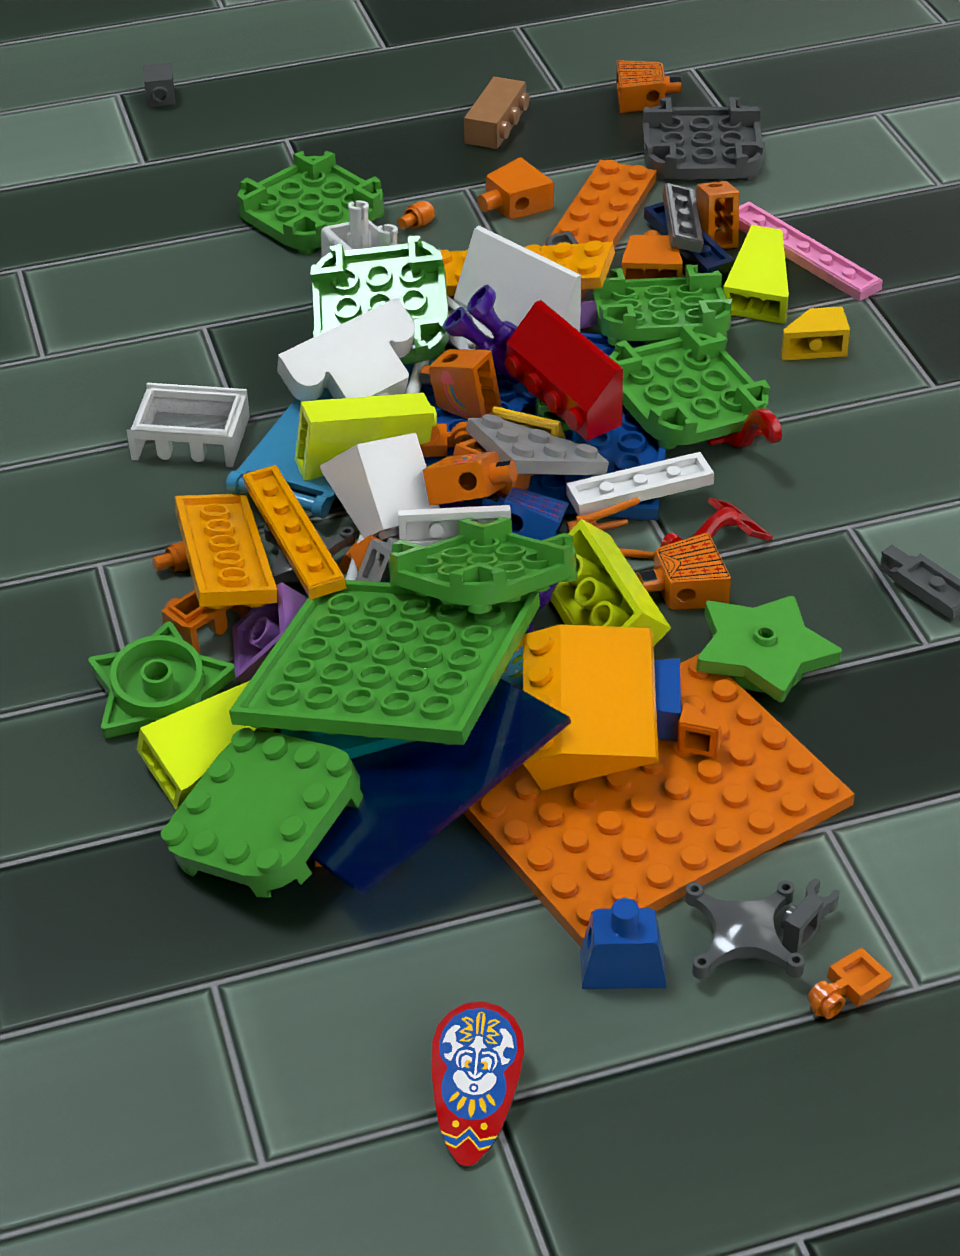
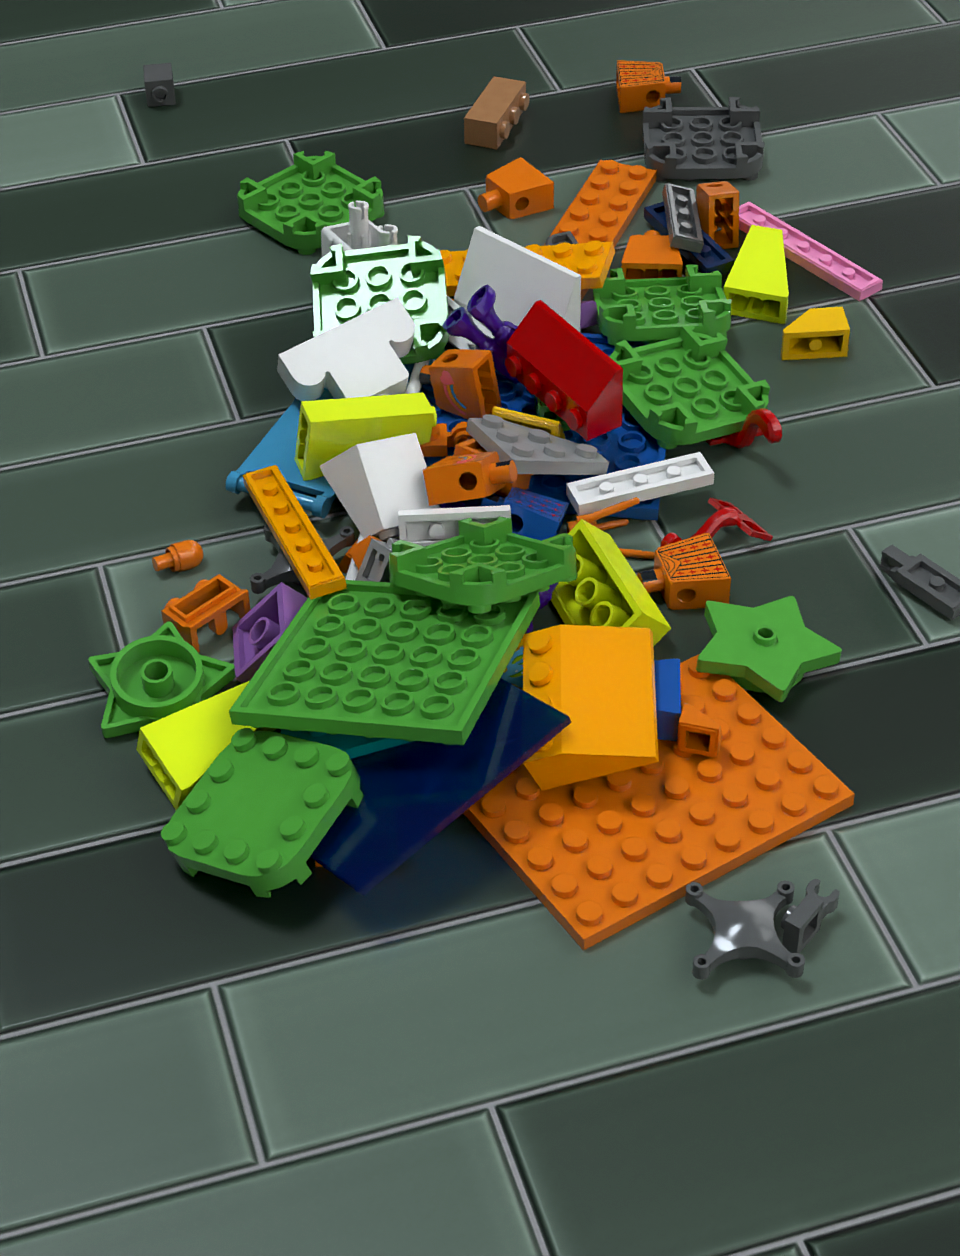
(192, 416): white window -> none
(224, 551): light orange plate -> none
(417, 215): orange cylinder -> none
(475, 1077): shield -> none
(623, 948): blue torso -> none
(854, 976): orange plate -> none

